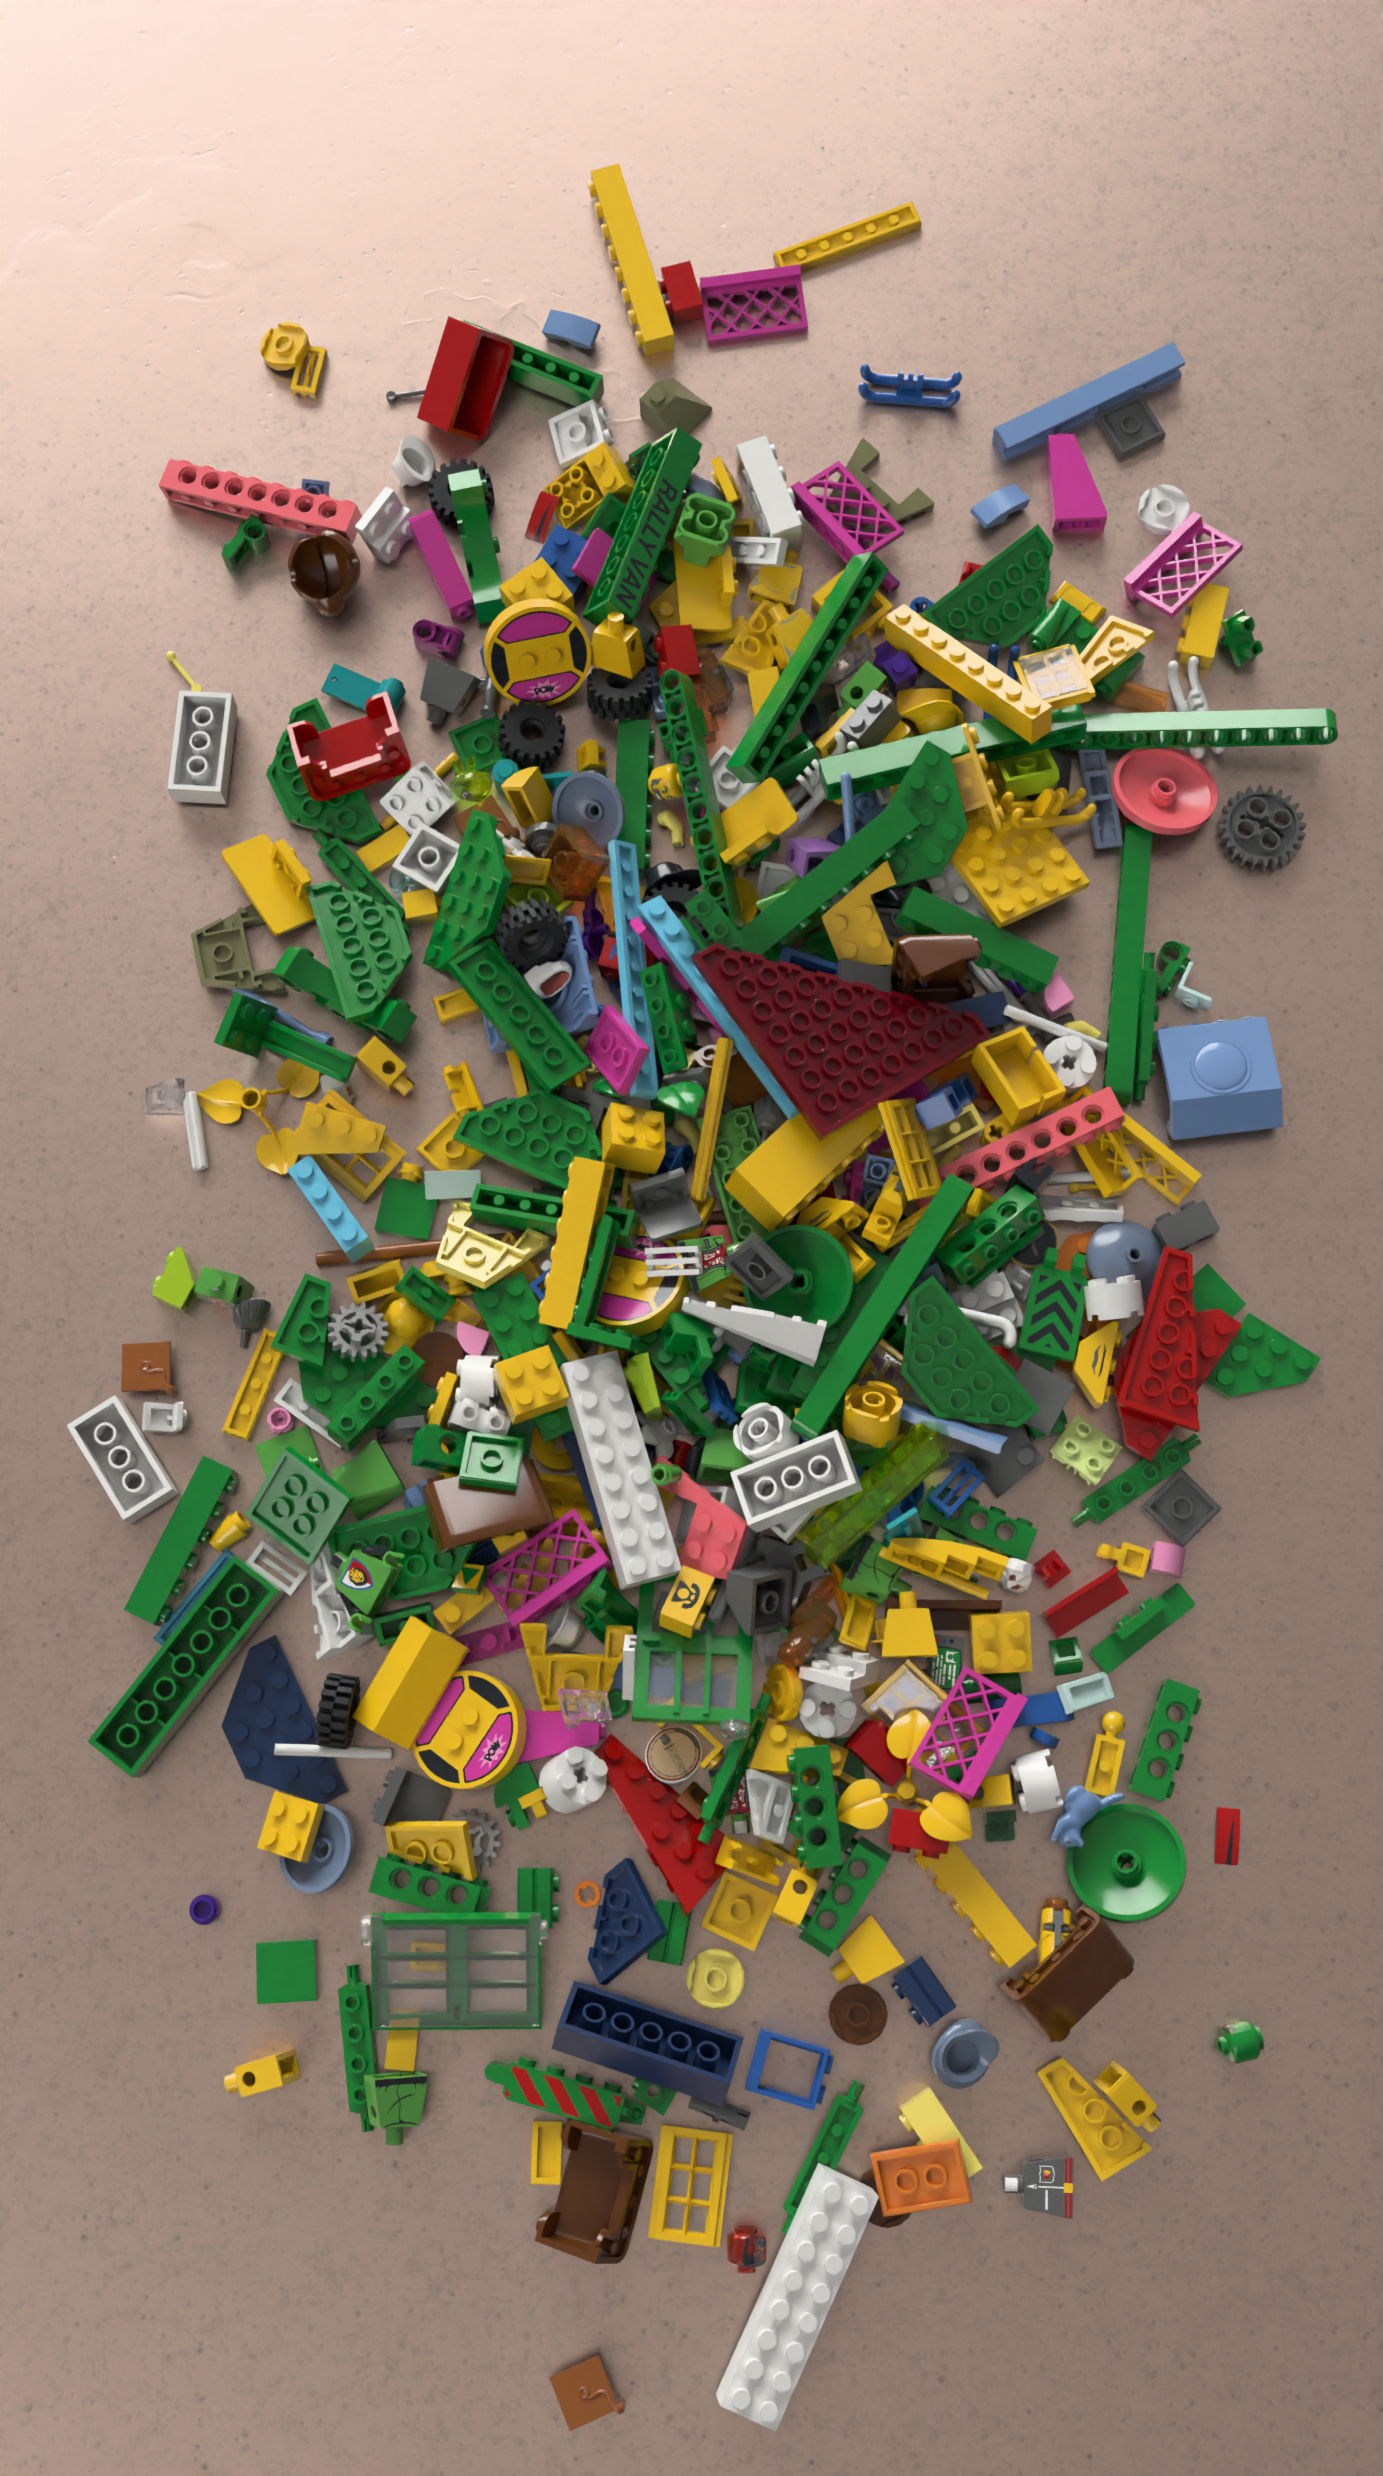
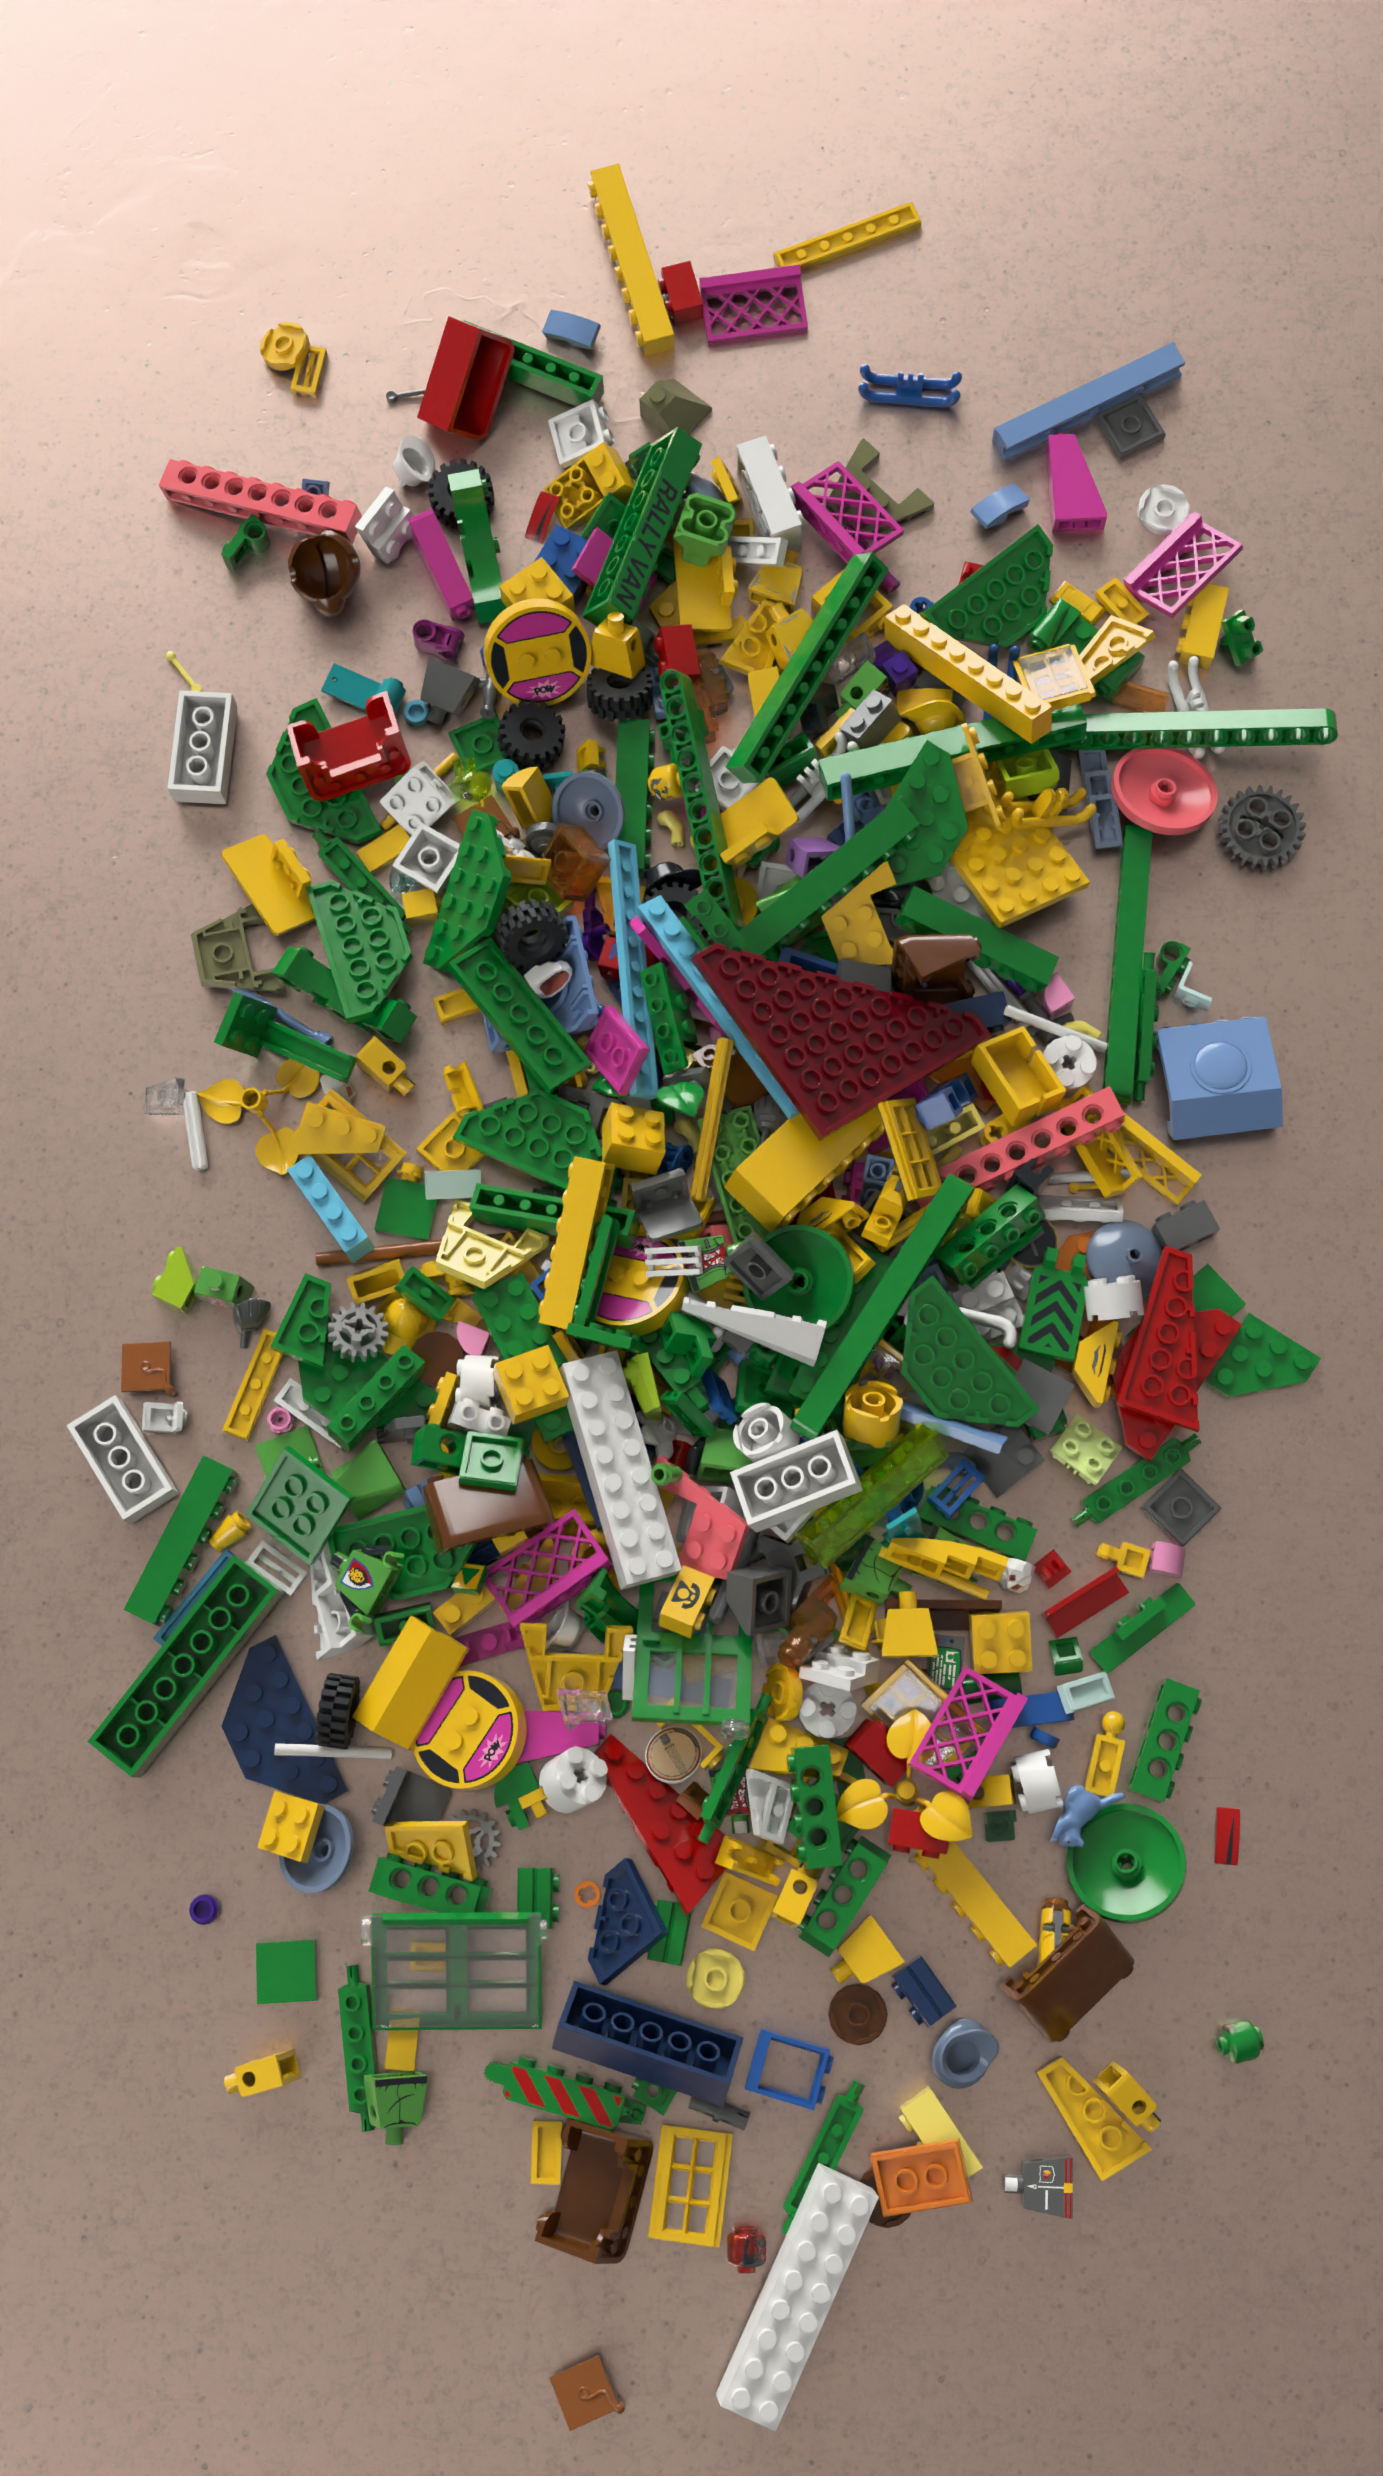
(416, 713): none -> medium azure tile
(1121, 602): none -> yellow plate

